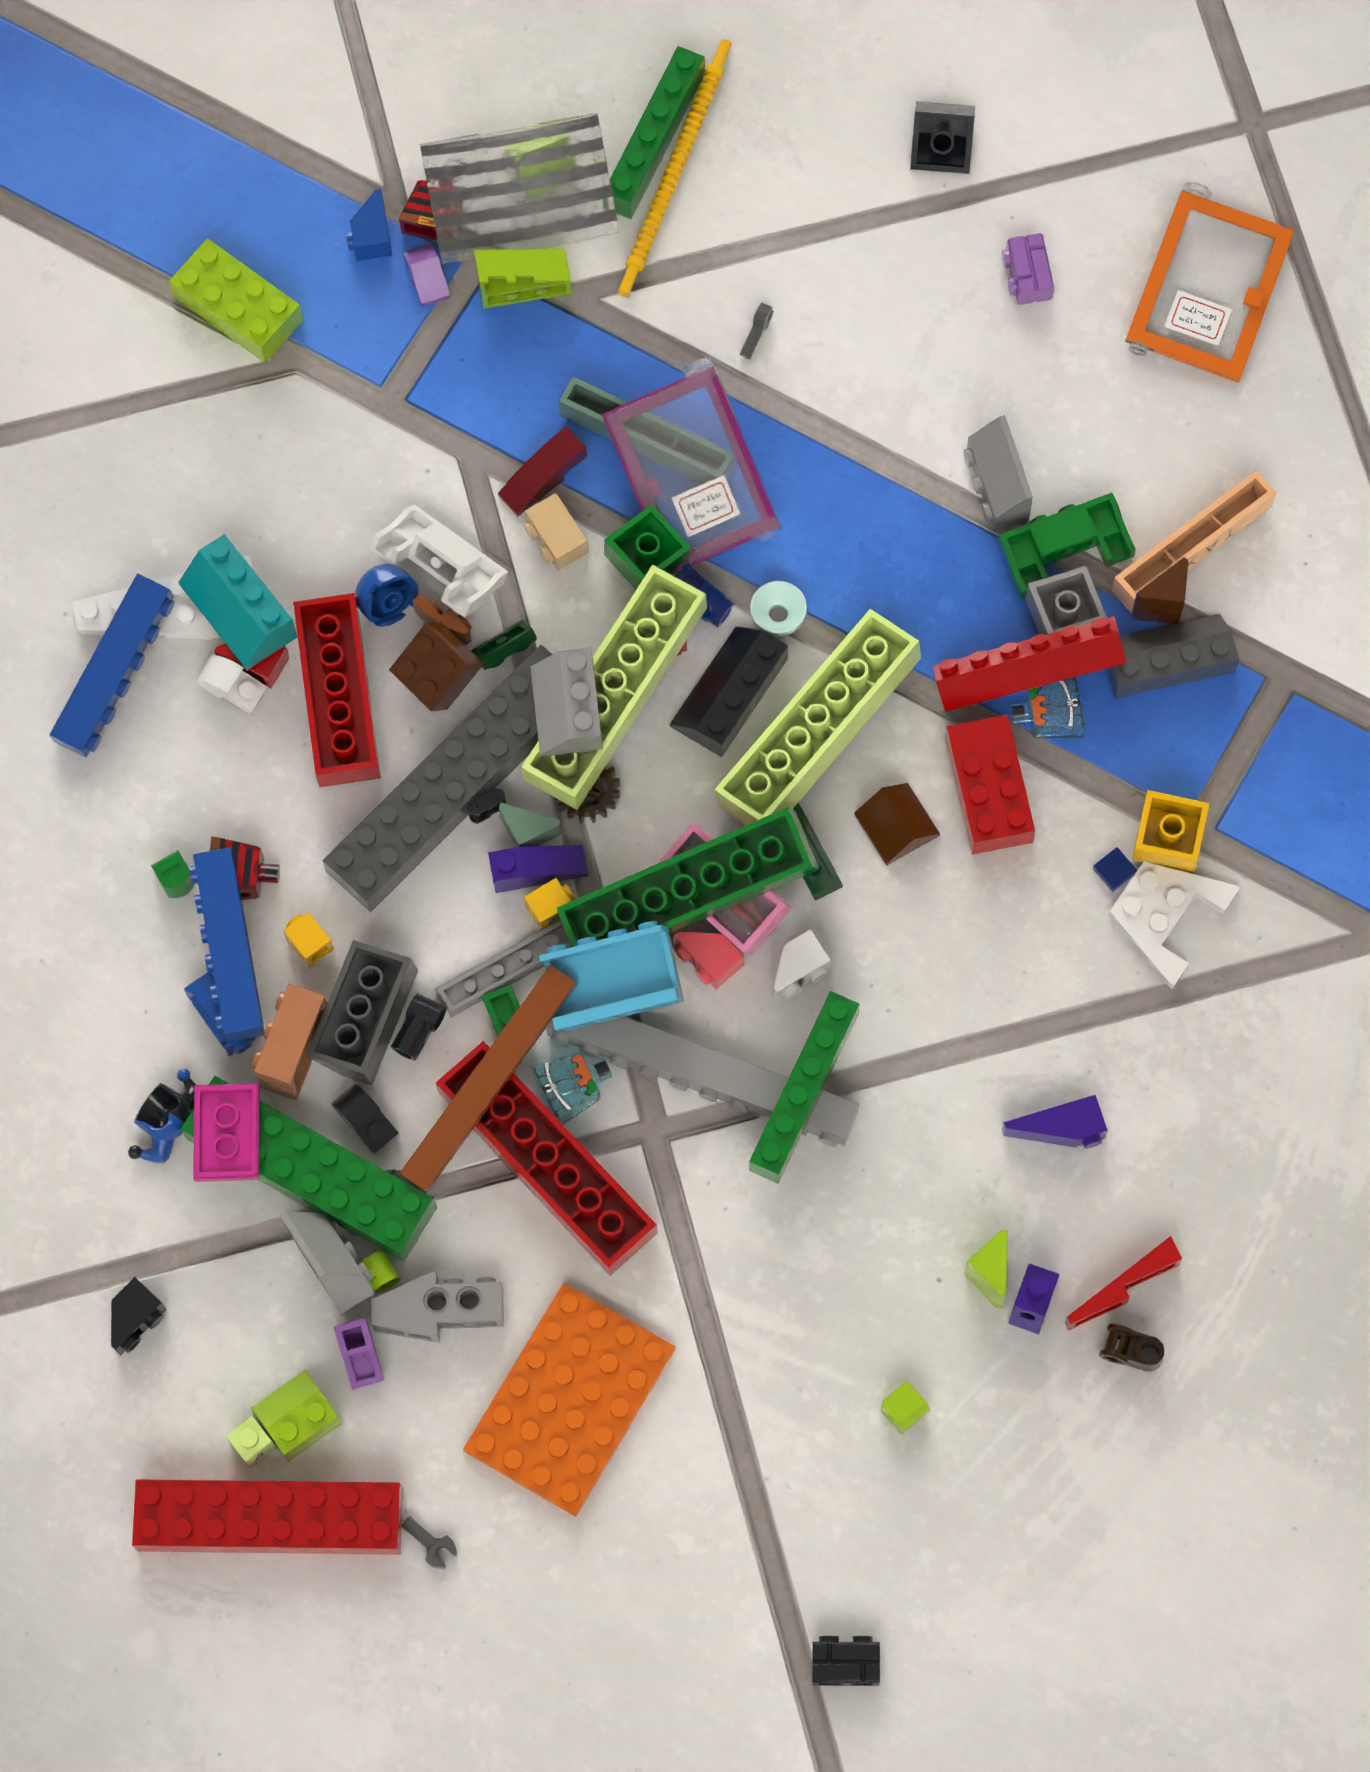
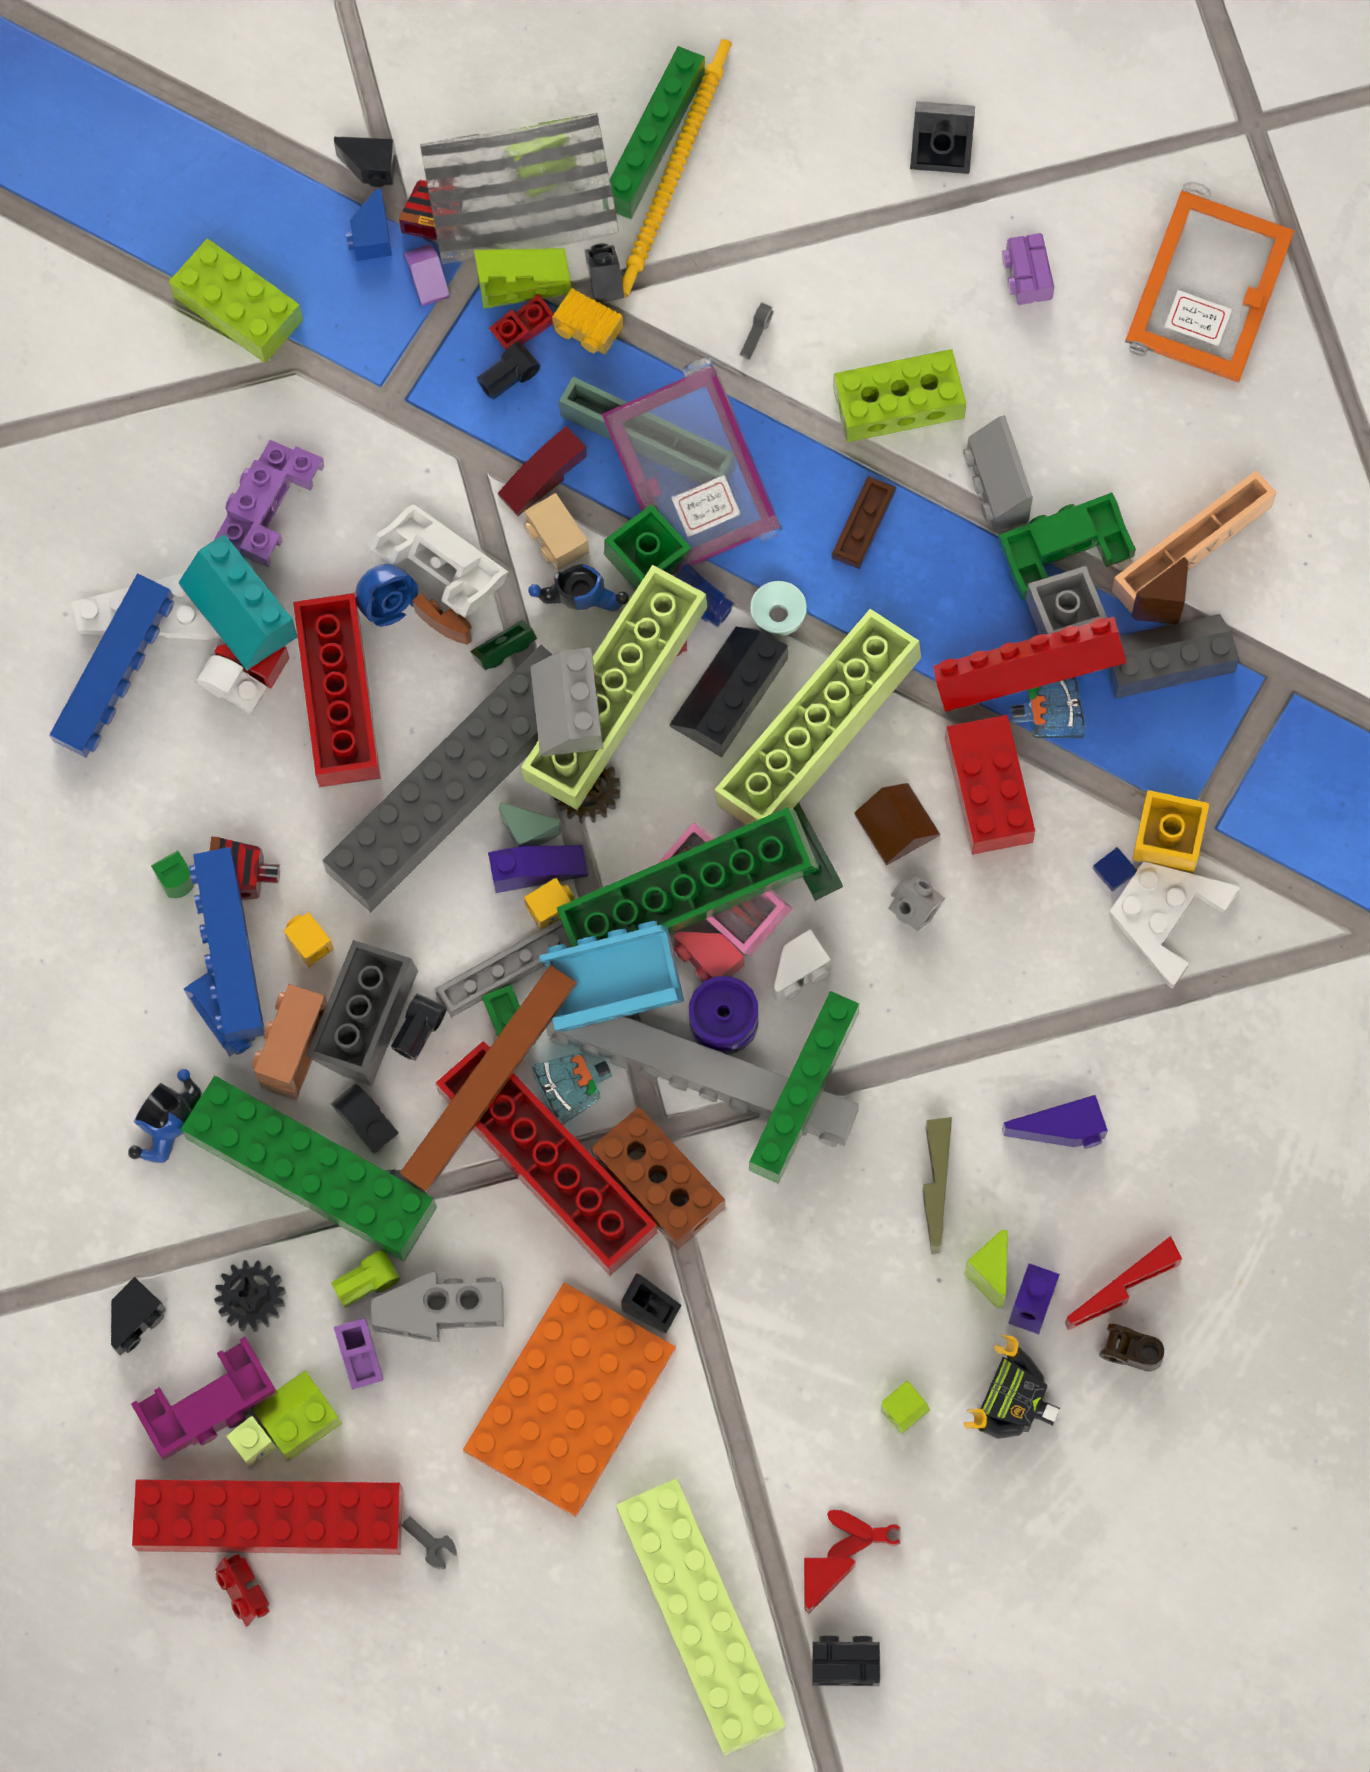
(209, 1408): none -> magenta bracket
(226, 1132): dark pink tile -> none
(237, 1296): none -> black gear
(246, 1603): none -> red hinge
(261, 494): none -> medium lavender bracket
(330, 1258): light grey slope -> none
(368, 158): none -> black slope
(436, 666): reddish brown brick -> none
(486, 805): black piece -> none
(515, 366): none -> black piece
(524, 323): none -> red slope
(579, 590): none -> black piece
(587, 322): none -> yellow brick
(604, 272): none -> black slope
(649, 1304): none -> black slope
(661, 1157): none -> dark orange brick
(700, 1617): none -> yellowish green brick
(719, 997): none -> dark purple wheel
(822, 1576): none -> red slope
(861, 1534): none -> red piece
(863, 522): none -> reddish brown tile
(899, 377): none -> lime brick
(915, 902): none -> light grey brick
(938, 1141): none -> olive slope
(1013, 1396): none -> black torso

